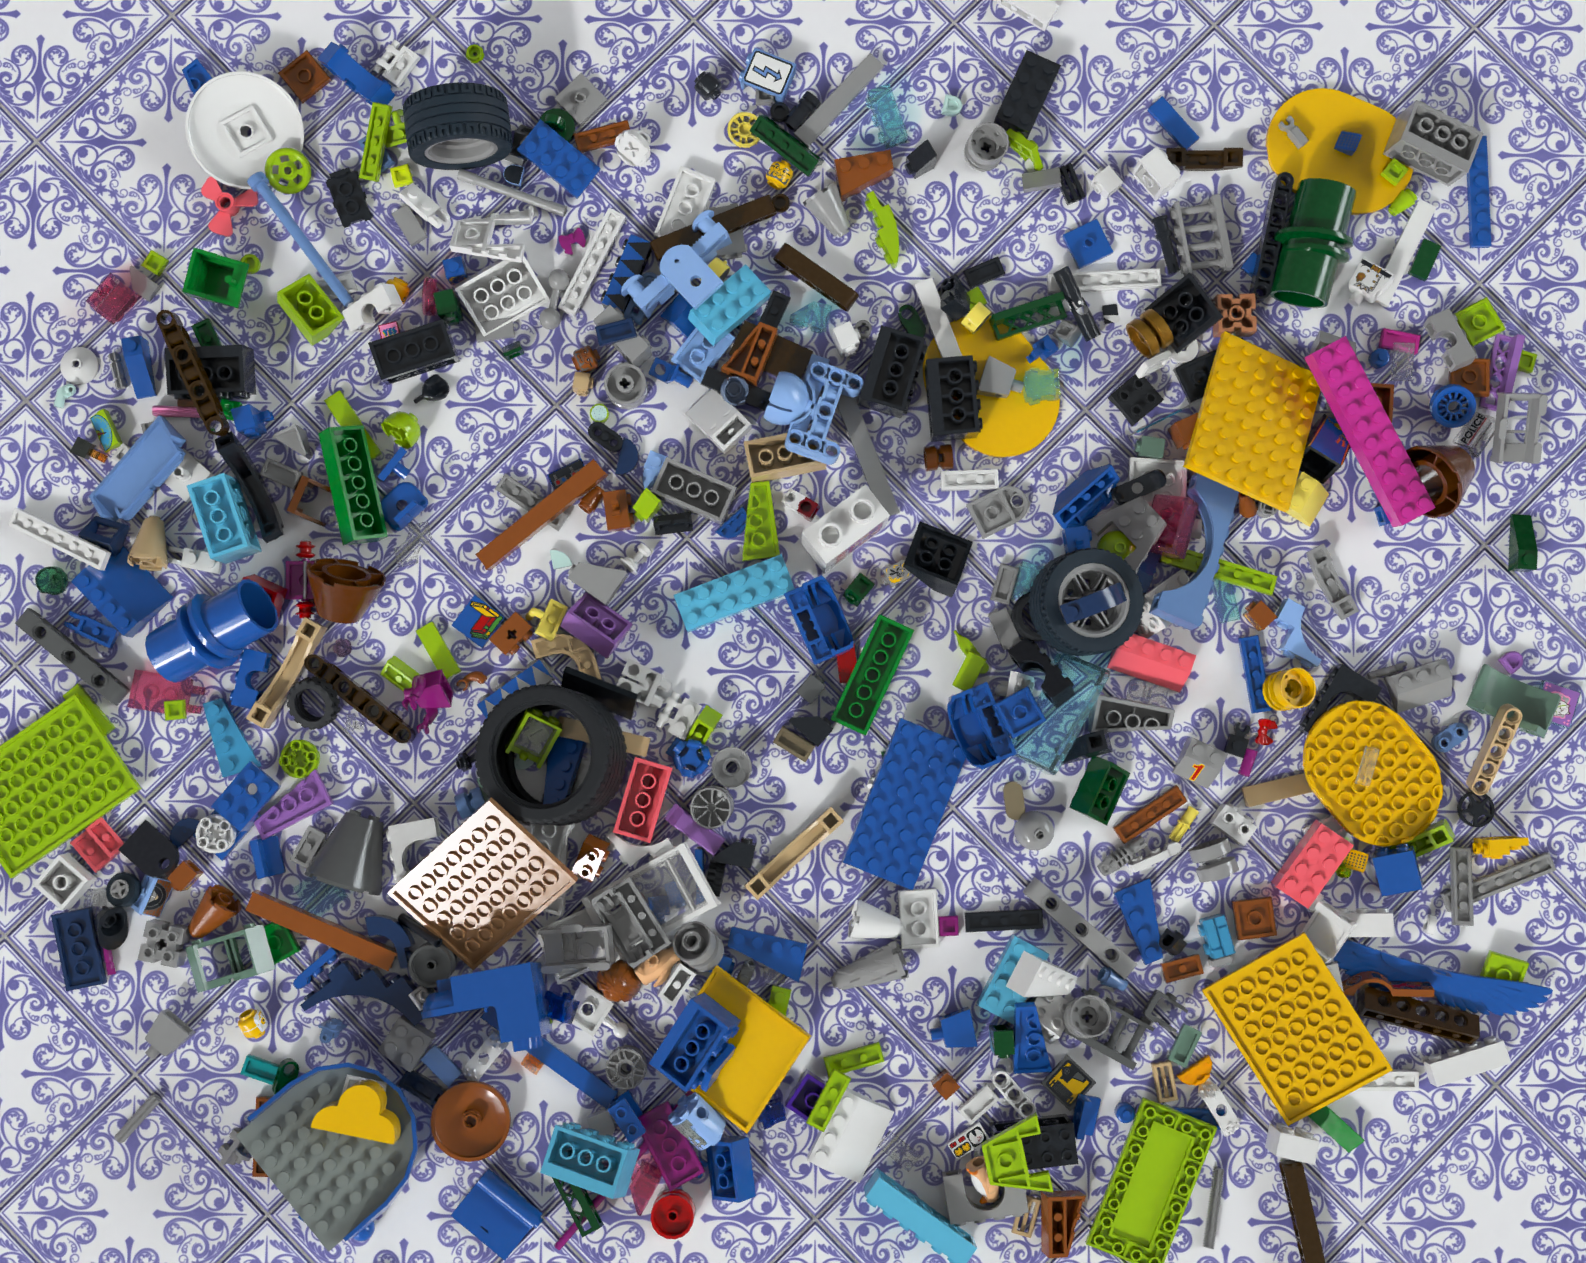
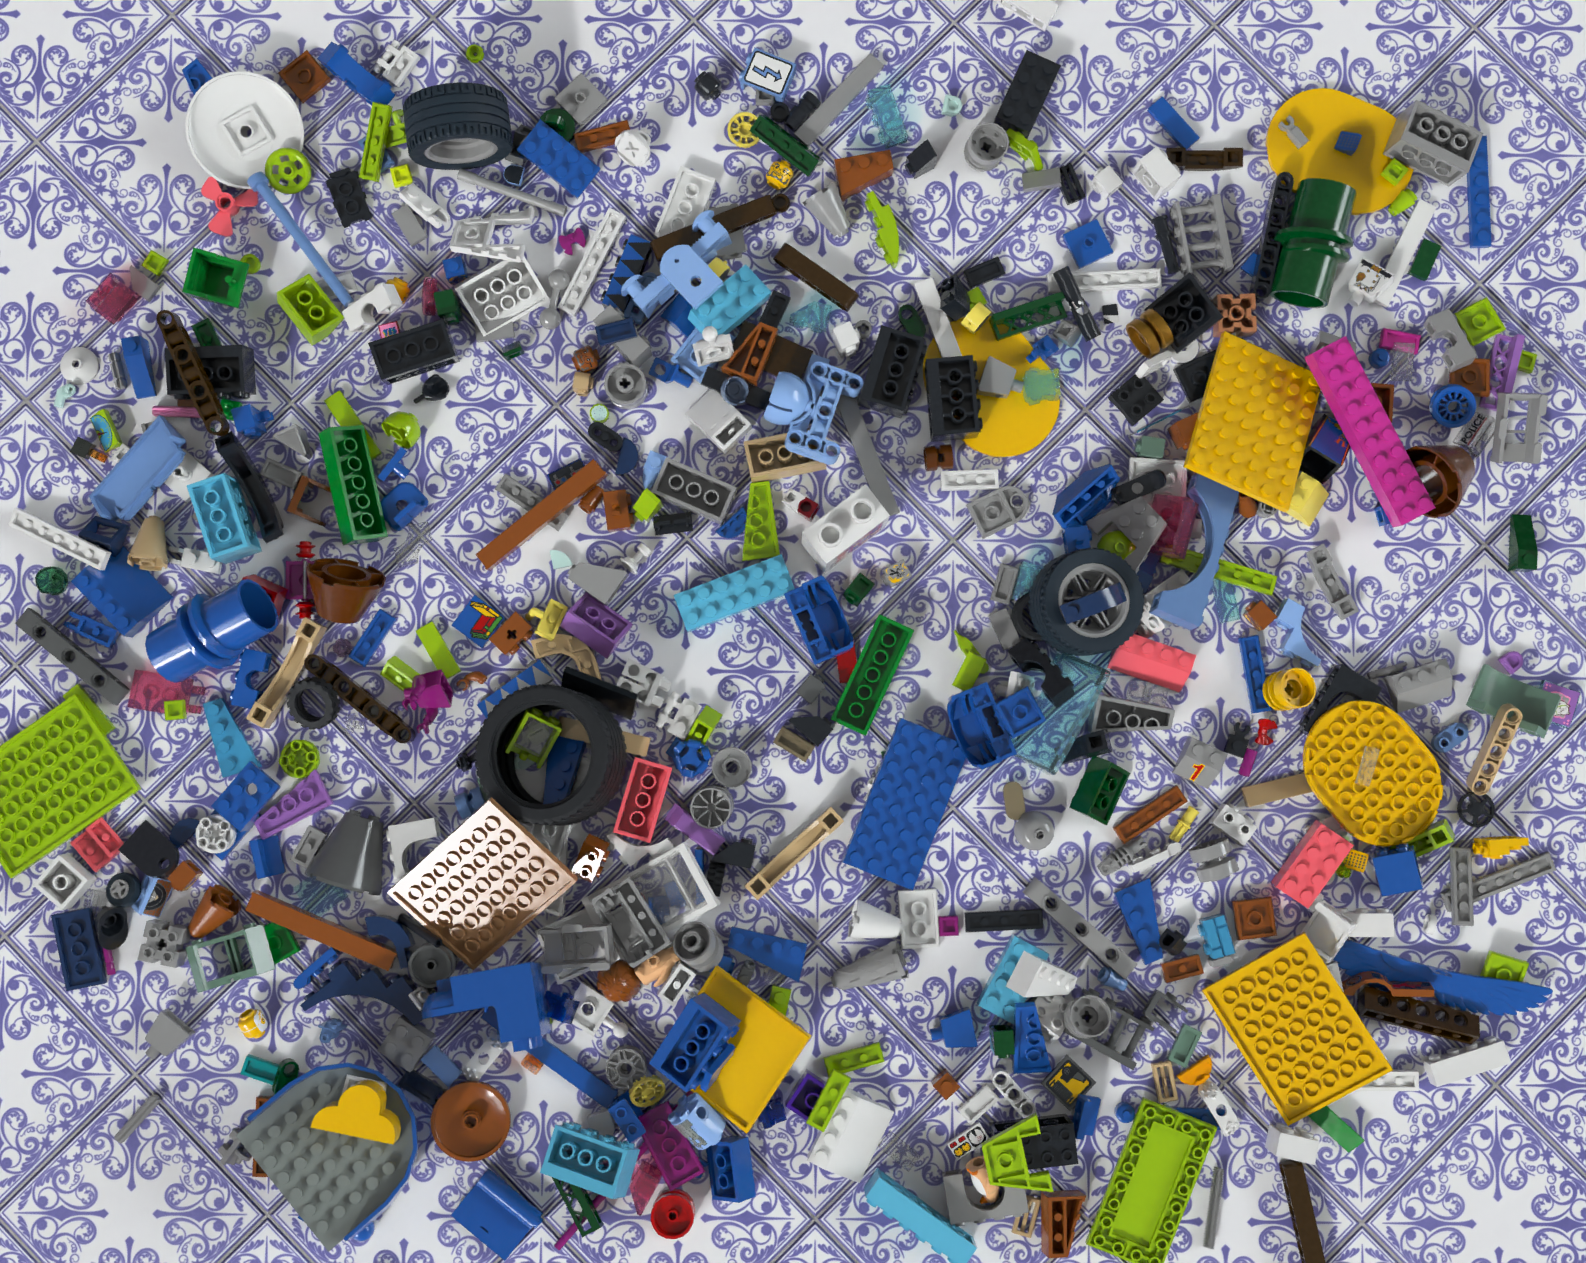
(372, 637): none -> blue tile
(647, 1091): none -> light yellow wheel
(712, 347): none -> white plate
(937, 558): black slope -> none

